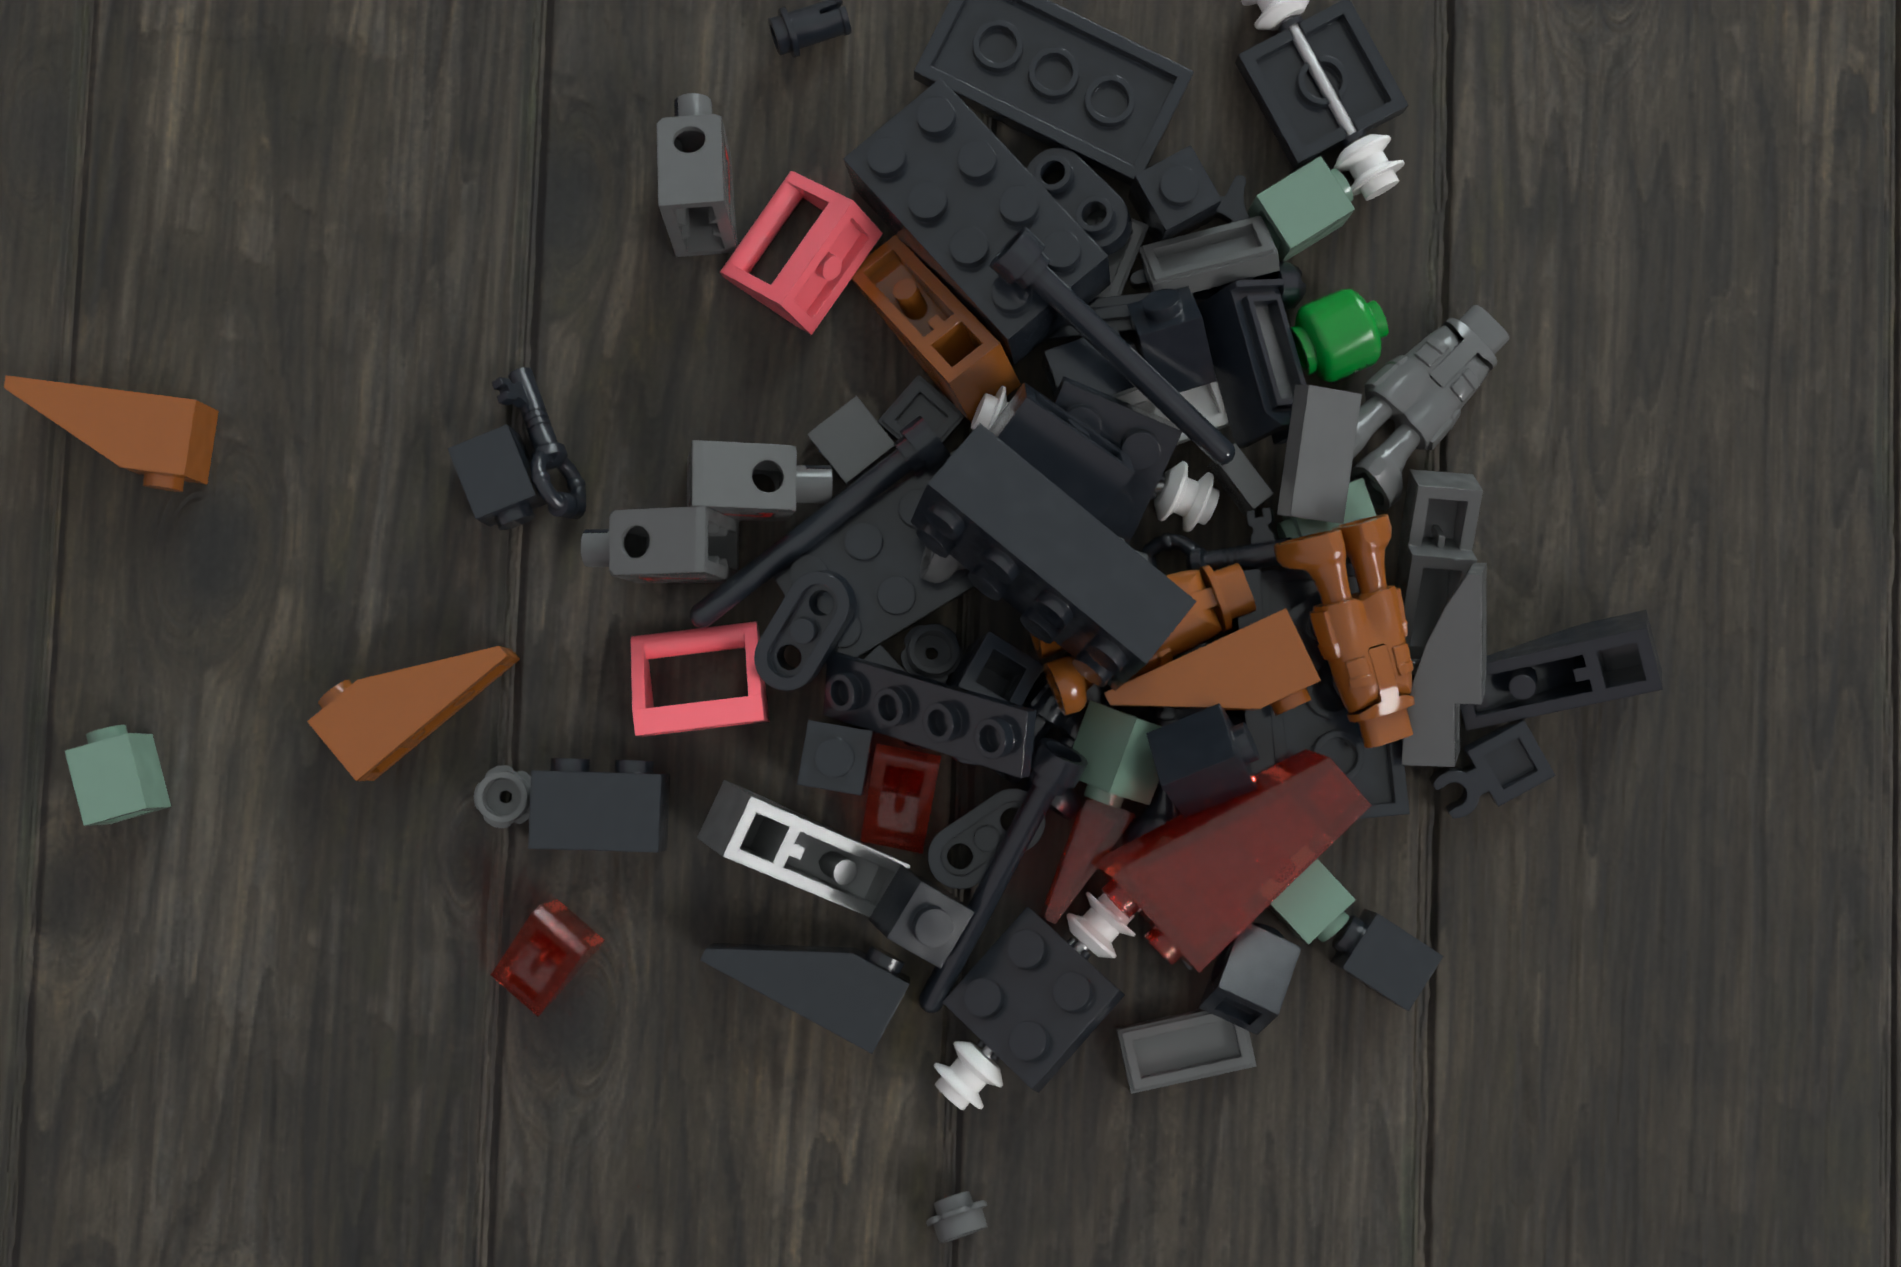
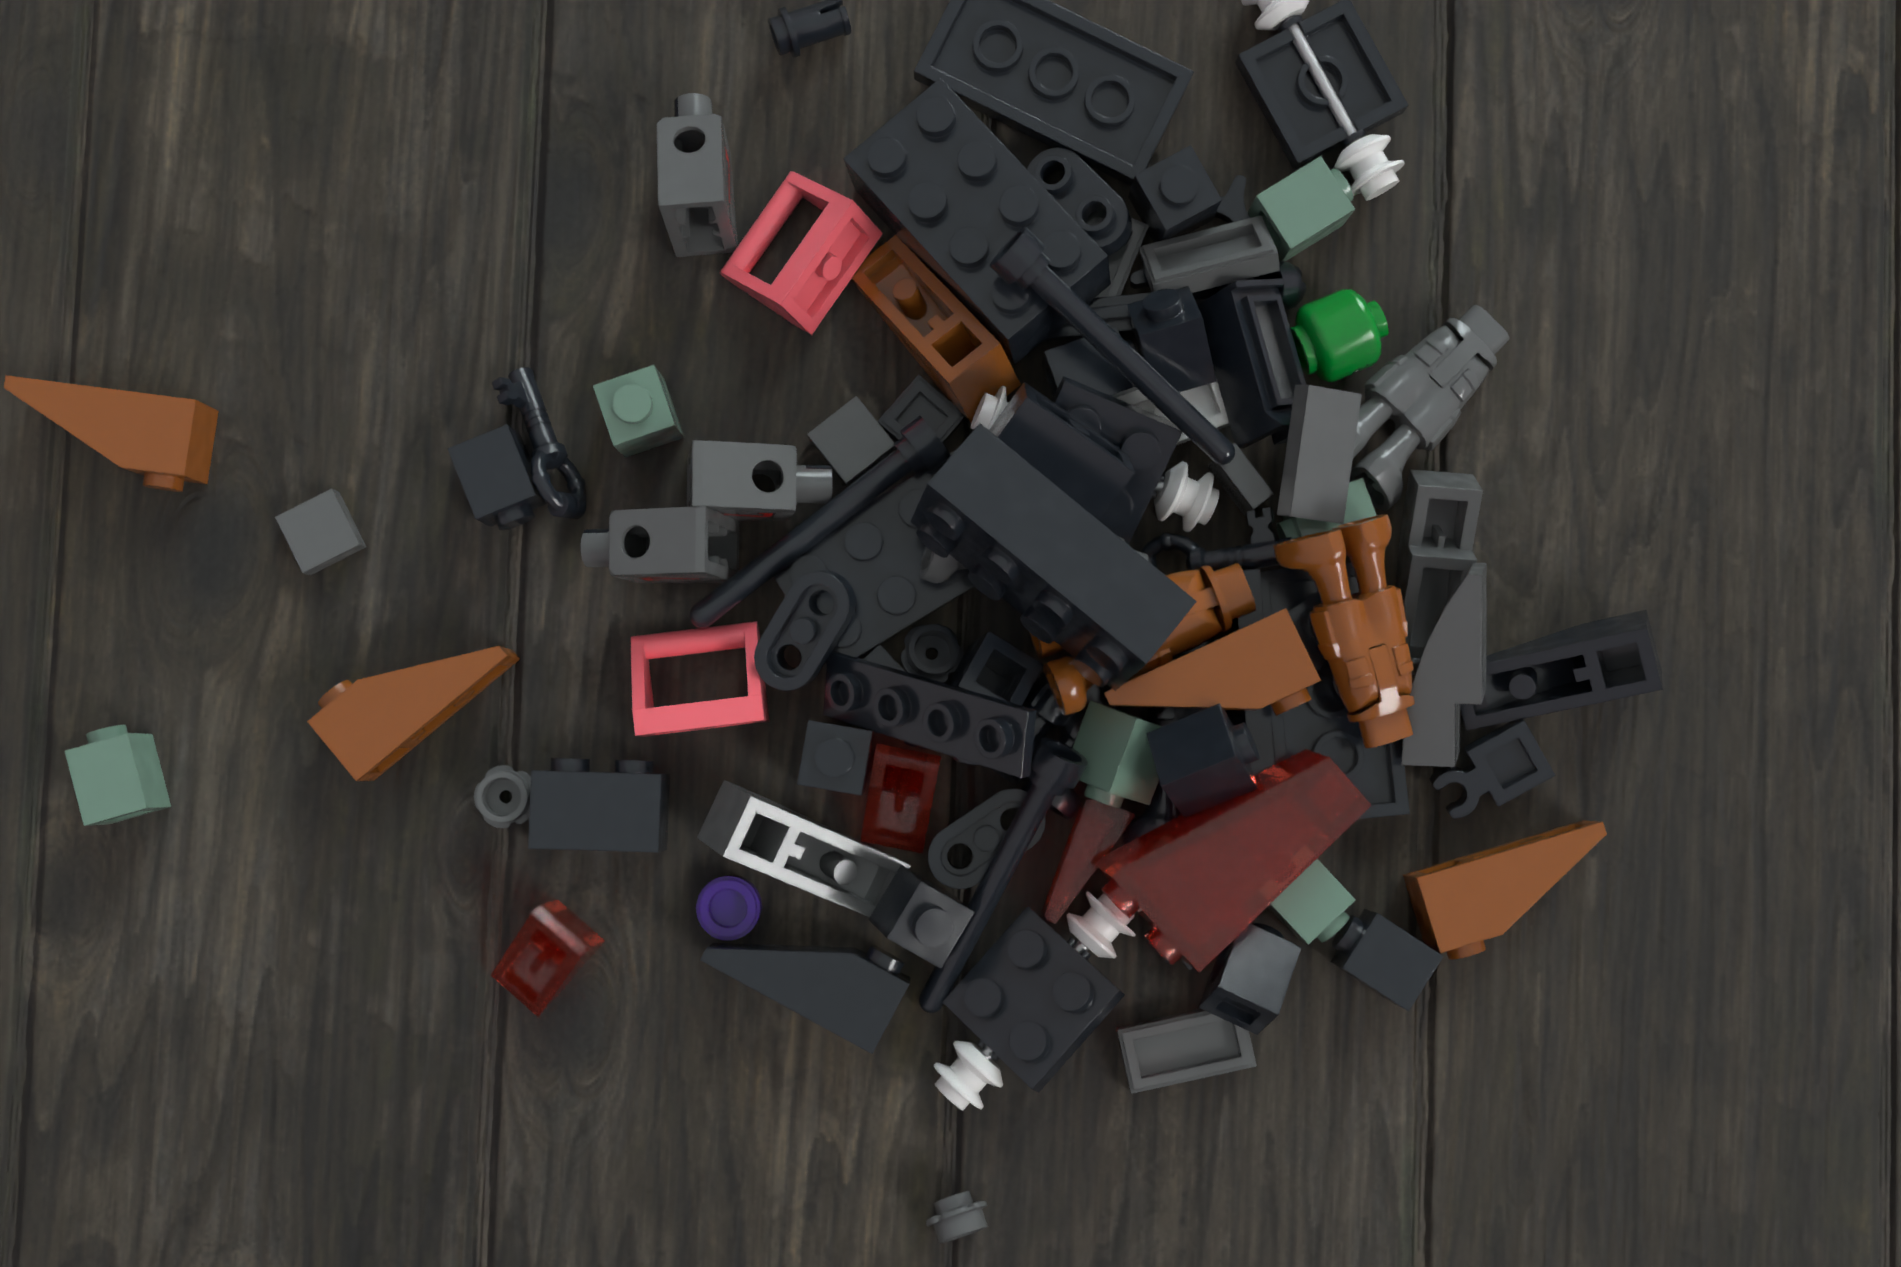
(320, 532): none -> dark grey tile
(638, 411): none -> sand green brick
(729, 907): none -> dark purple tile
(1491, 889): none -> dark orange slope

